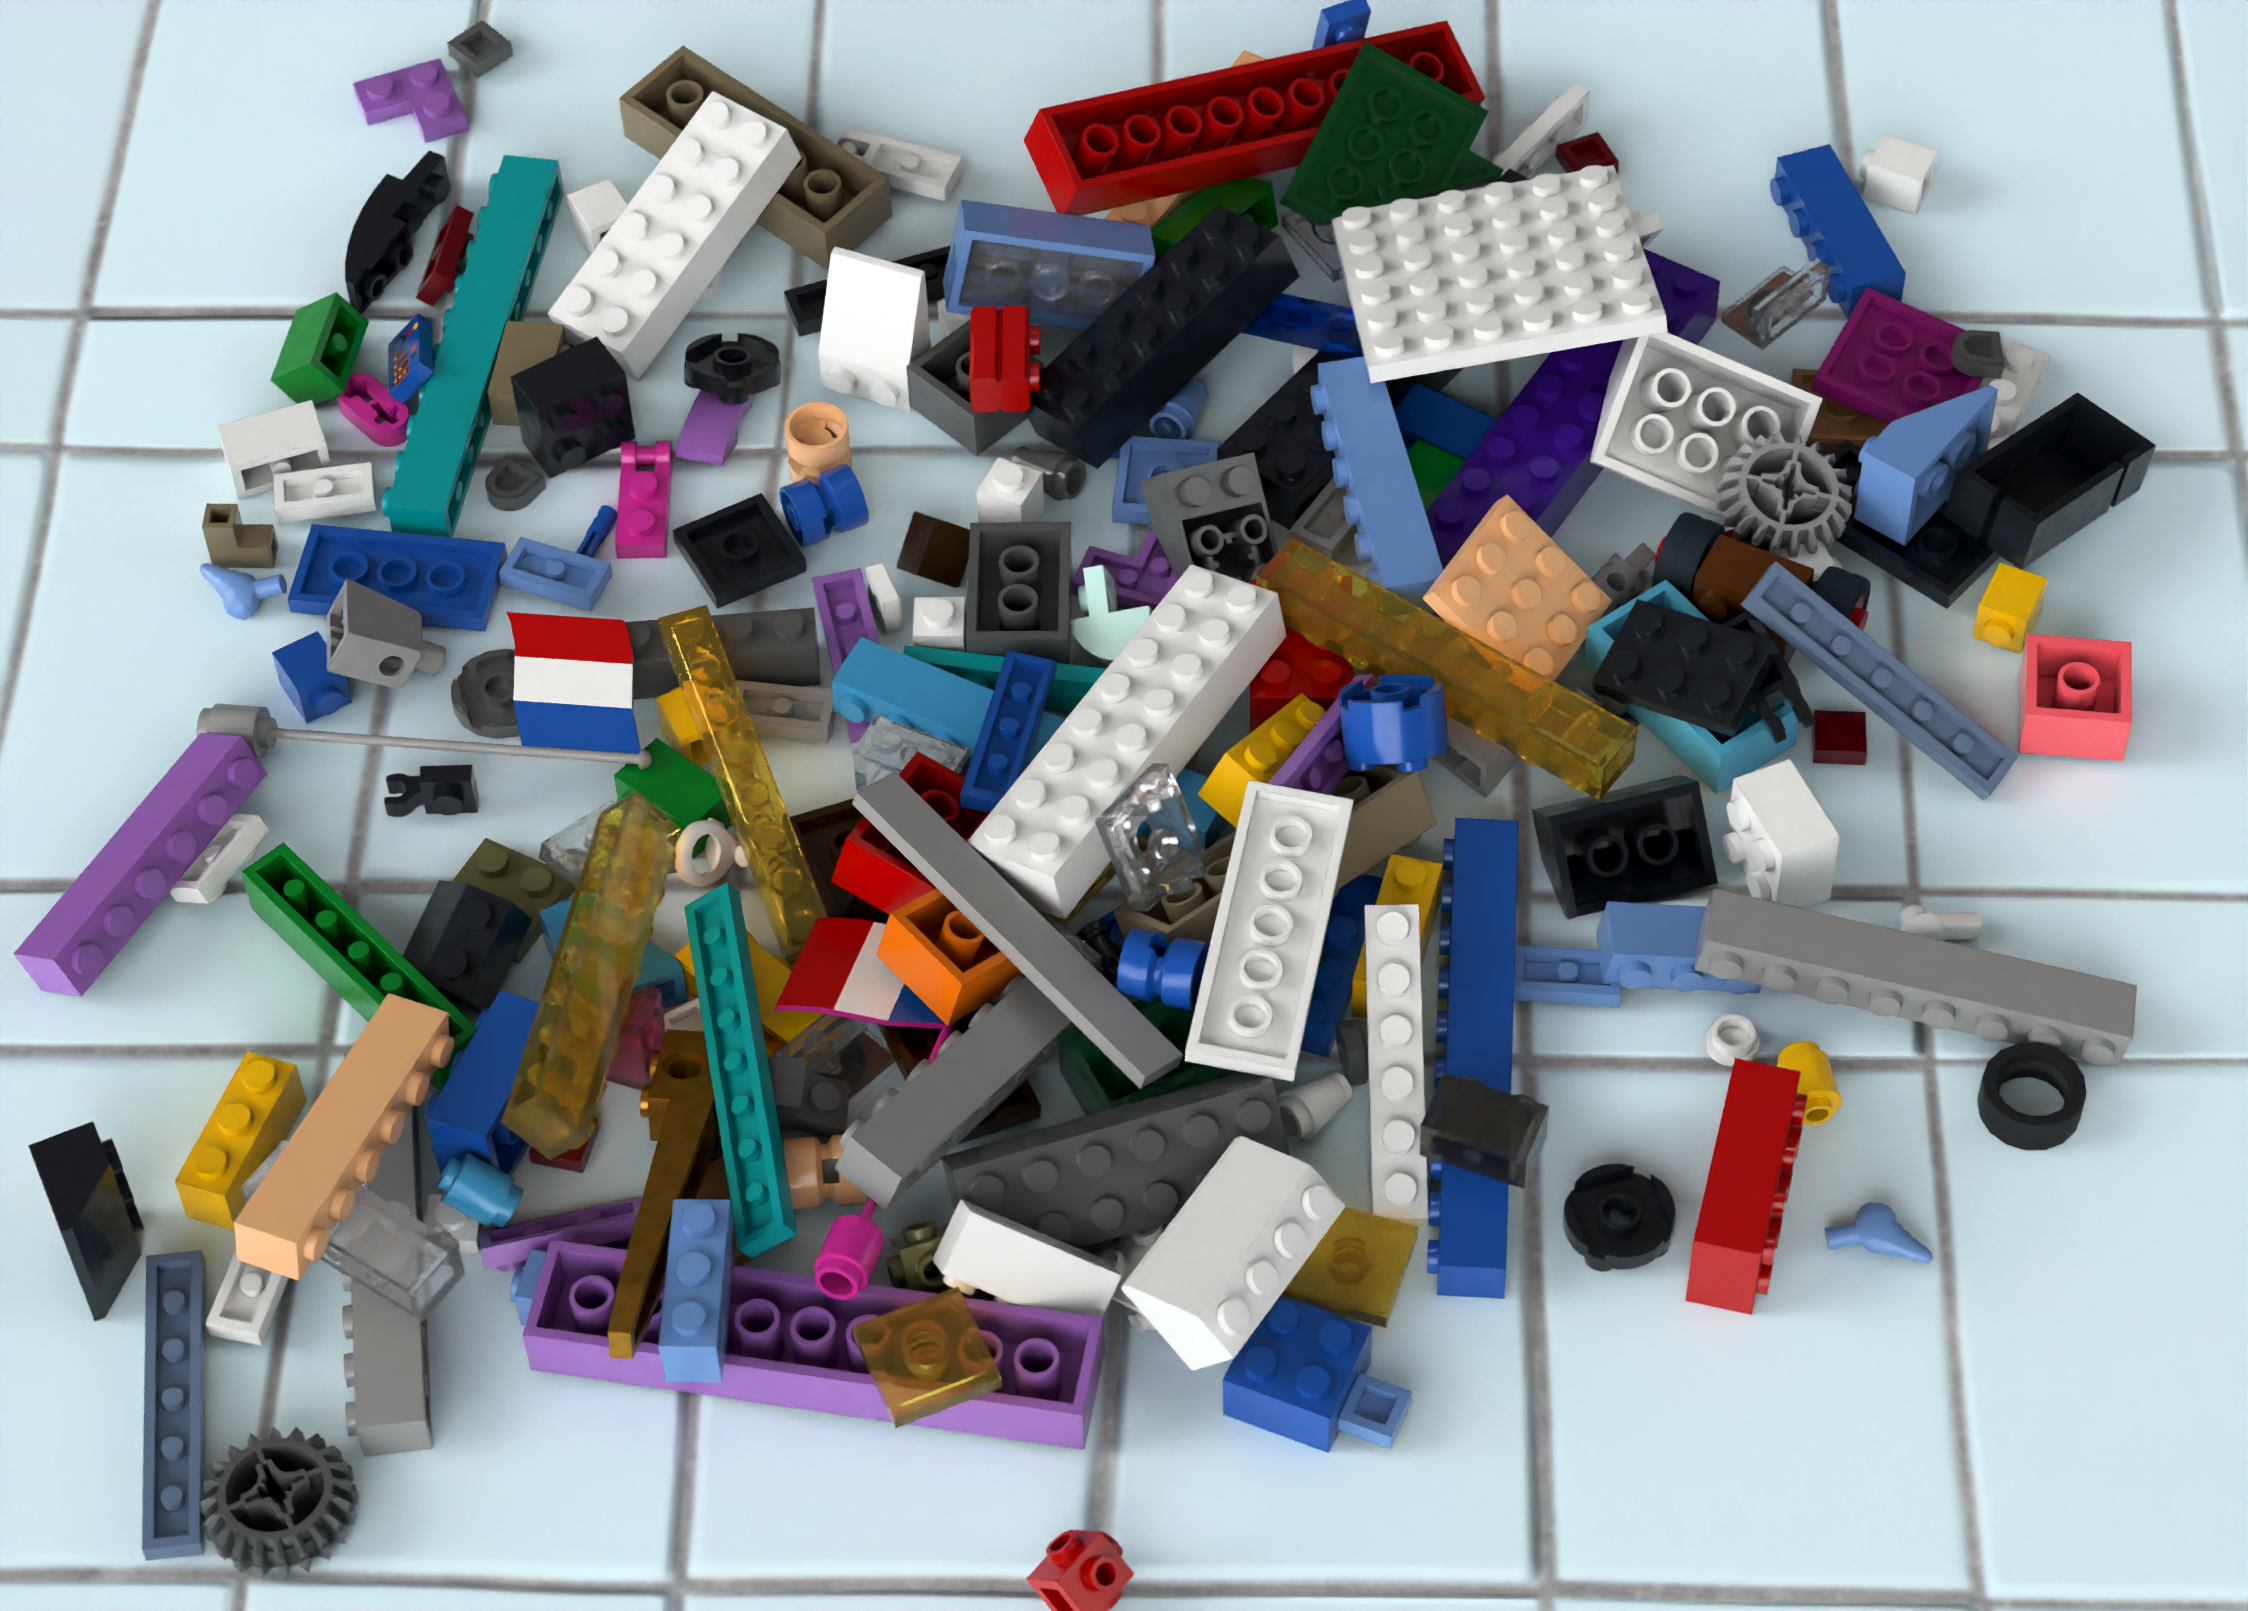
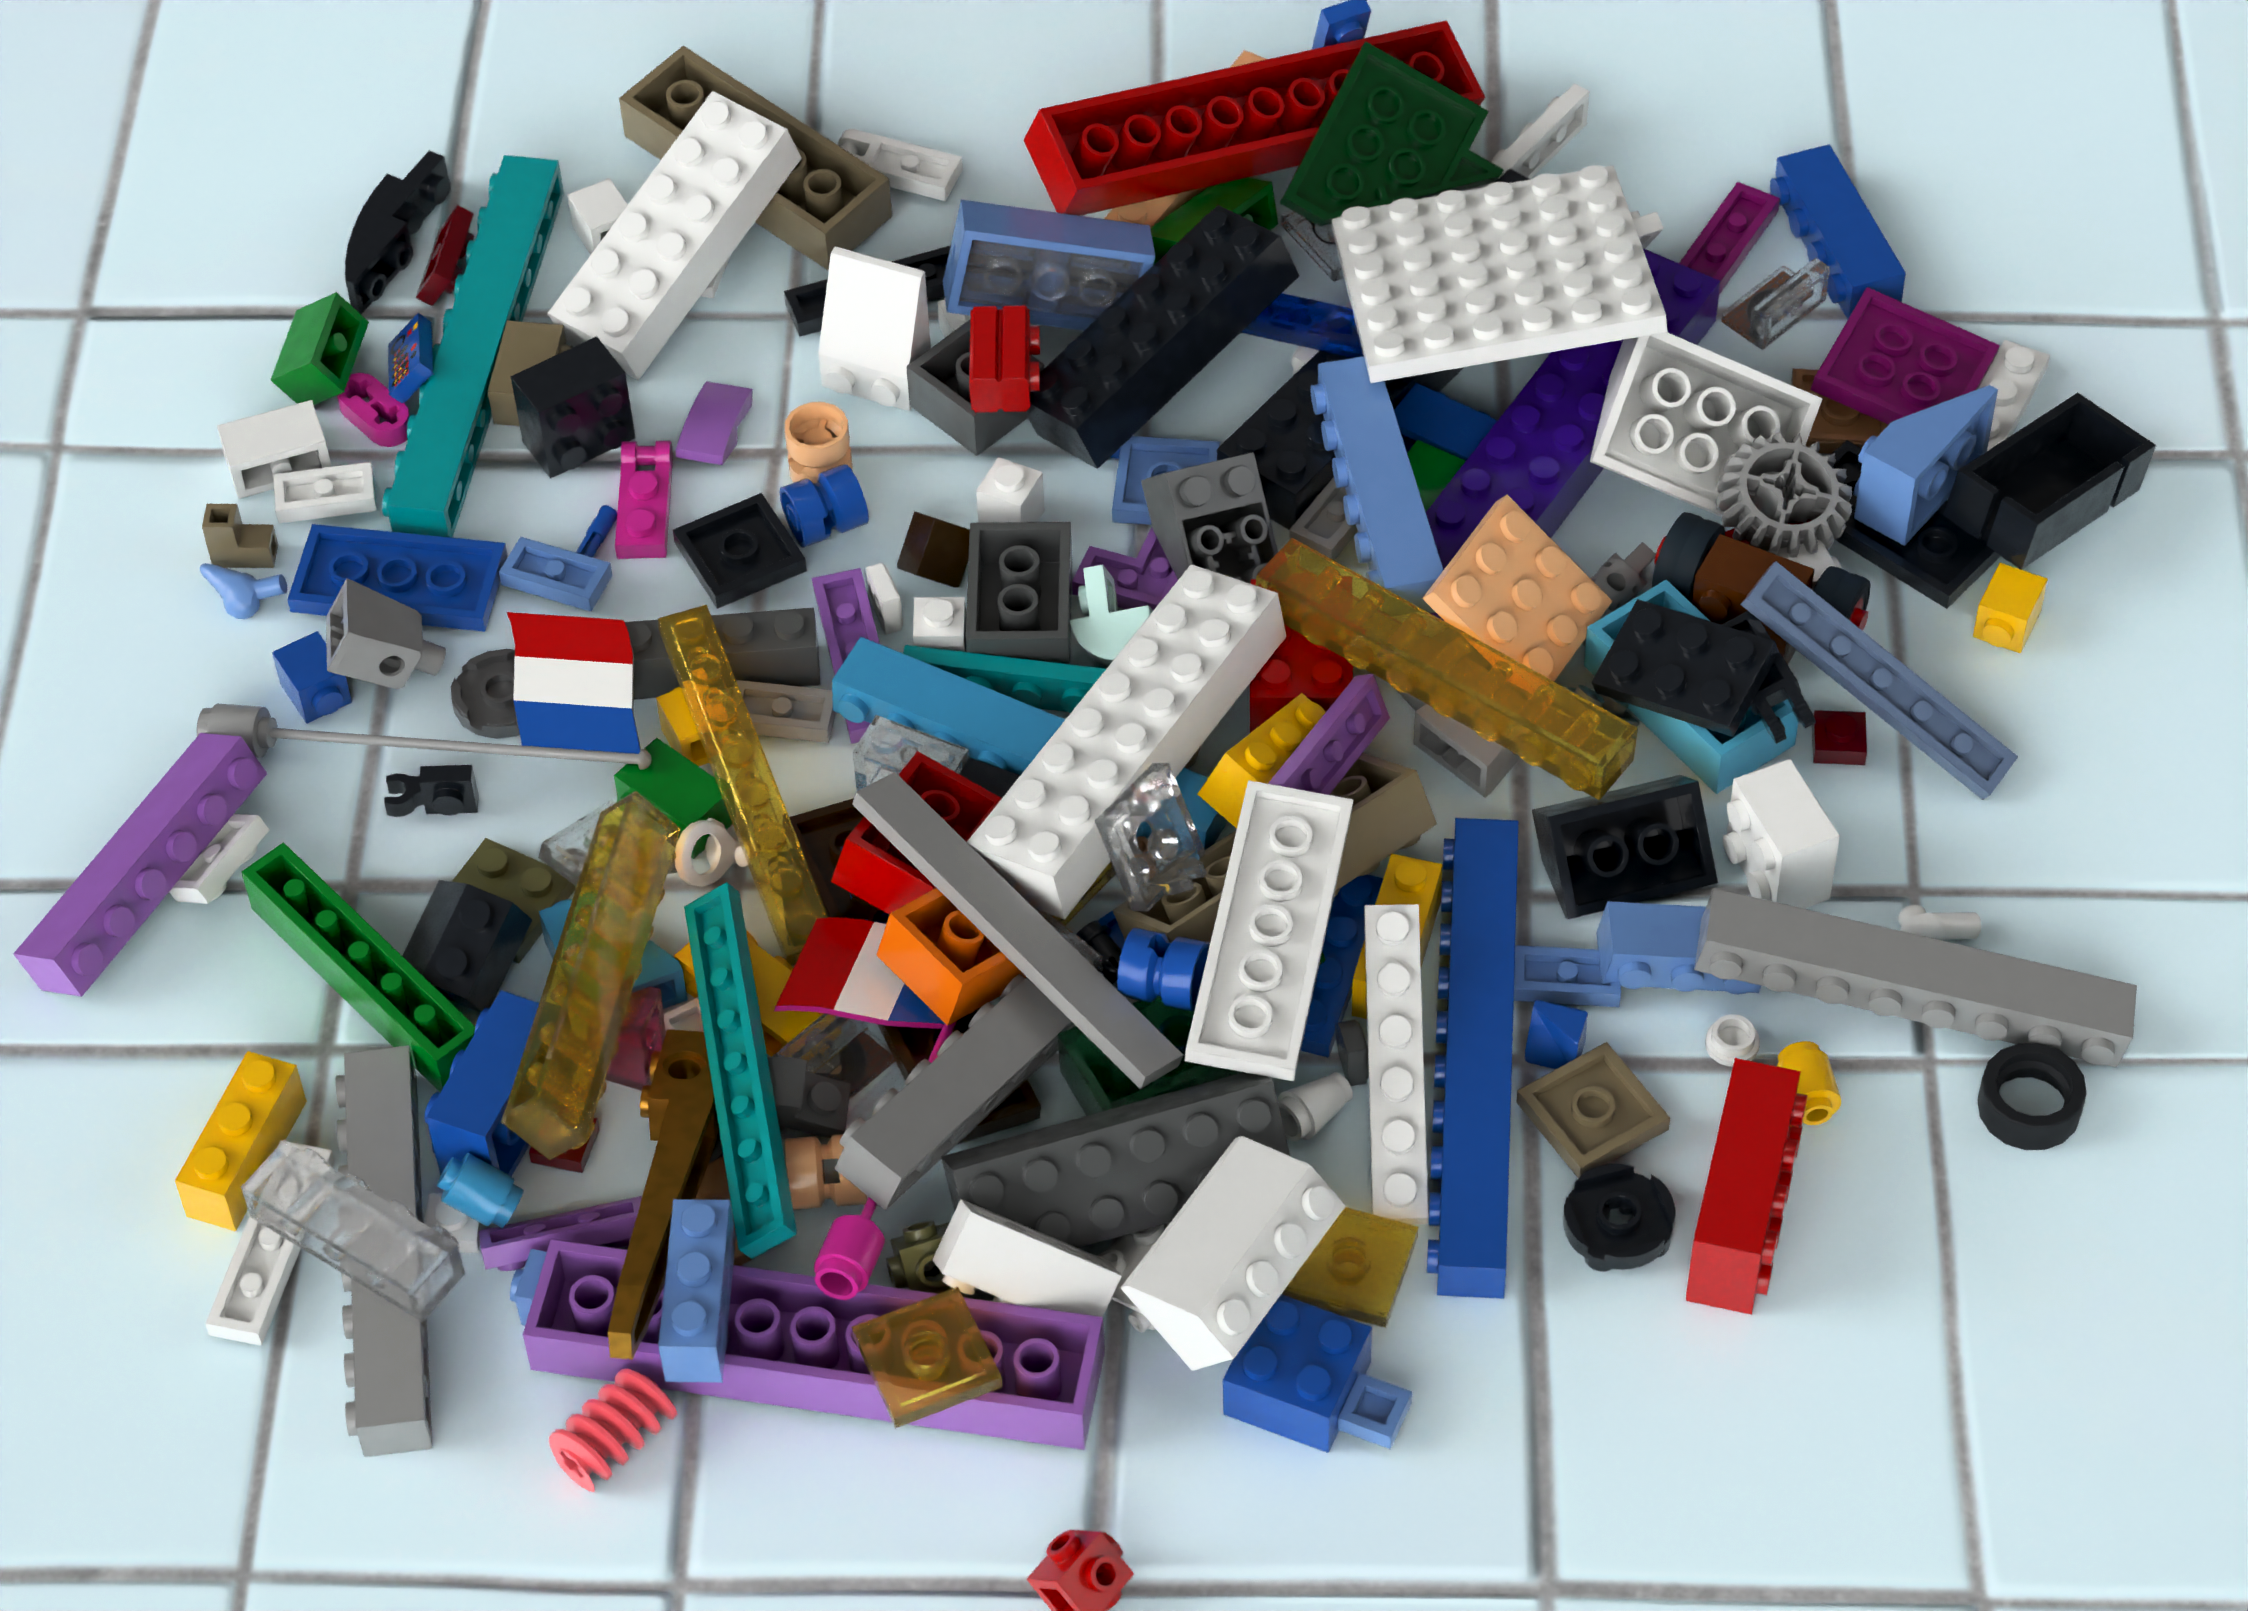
(91, 1210): black slope -> none
(174, 1405): sand blue plate -> none
(251, 1526): dark grey gear -> none
(343, 1137): light nougat brick -> none
(415, 90): medium lavender plate -> none
(480, 49): dark grey plate -> none
(513, 485): dark grey tile -> none
(608, 1425): none -> coral piece
(732, 367): black plate -> none
(1008, 729): blue tile -> none
(1061, 471): dark grey cone -> none
(1180, 413): medium blue cone -> none
(1393, 722): blue brick -> none
(1484, 1130): clear smoke brick -> none
(1555, 1034): none -> blue slope
(1585, 152): dark red tile -> none
(1593, 1110): none -> dark tan plate
(1731, 233): none -> magenta plate
(1878, 1232): medium blue animal -> none
(1898, 173): white brick -> none
(1978, 354): dark grey tile -> none
(2075, 697): coral brick -> none

